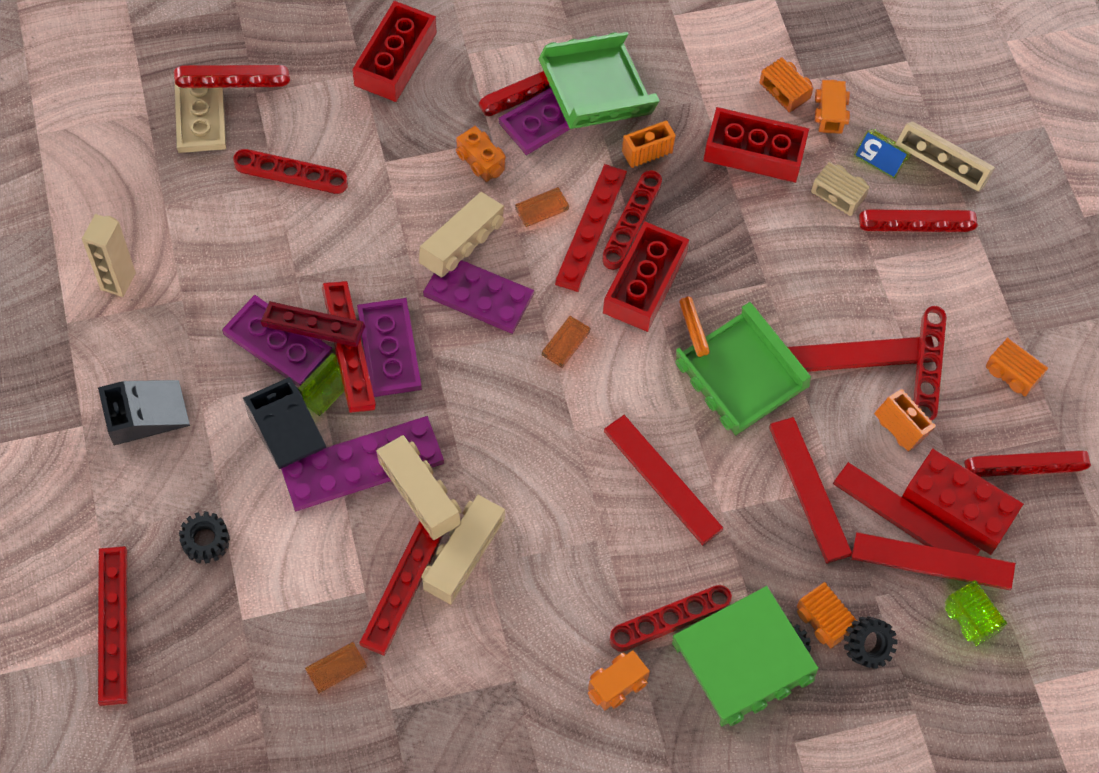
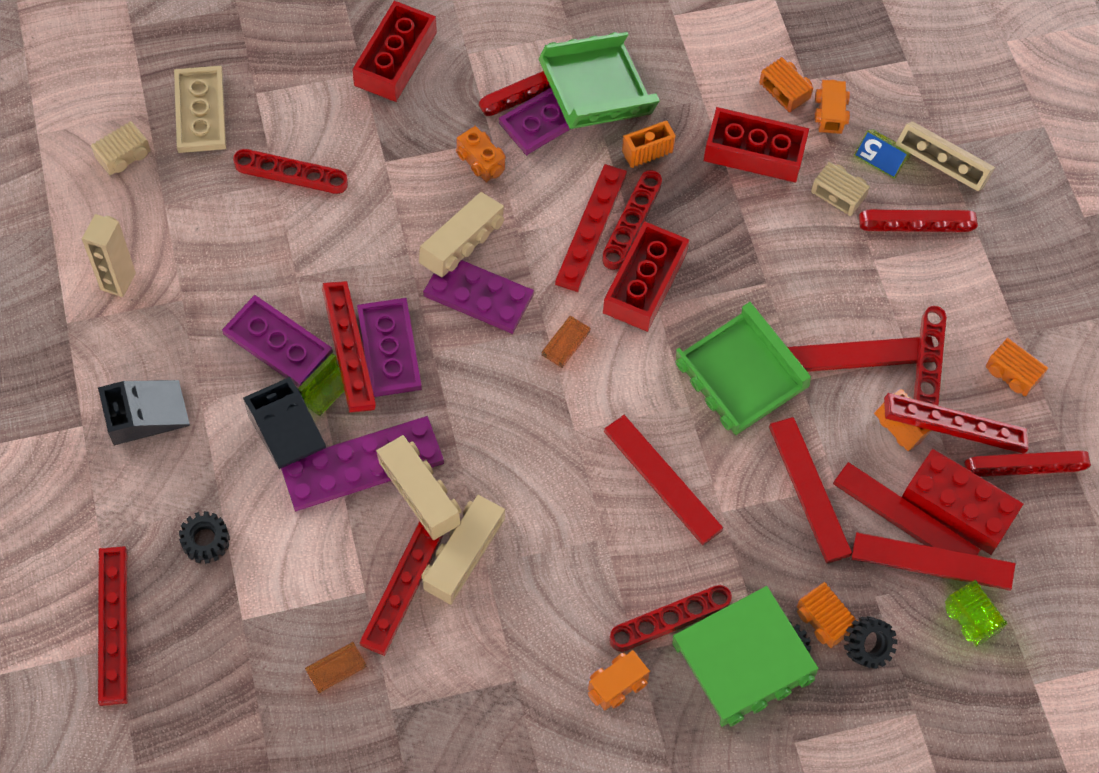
(121, 148): none -> tan brick
(220, 75): red beam -> none
(313, 324): dark red tile -> none
(542, 207): clear orange tile -> none
(694, 326): orange axle -> none
(956, 423): none -> red tile

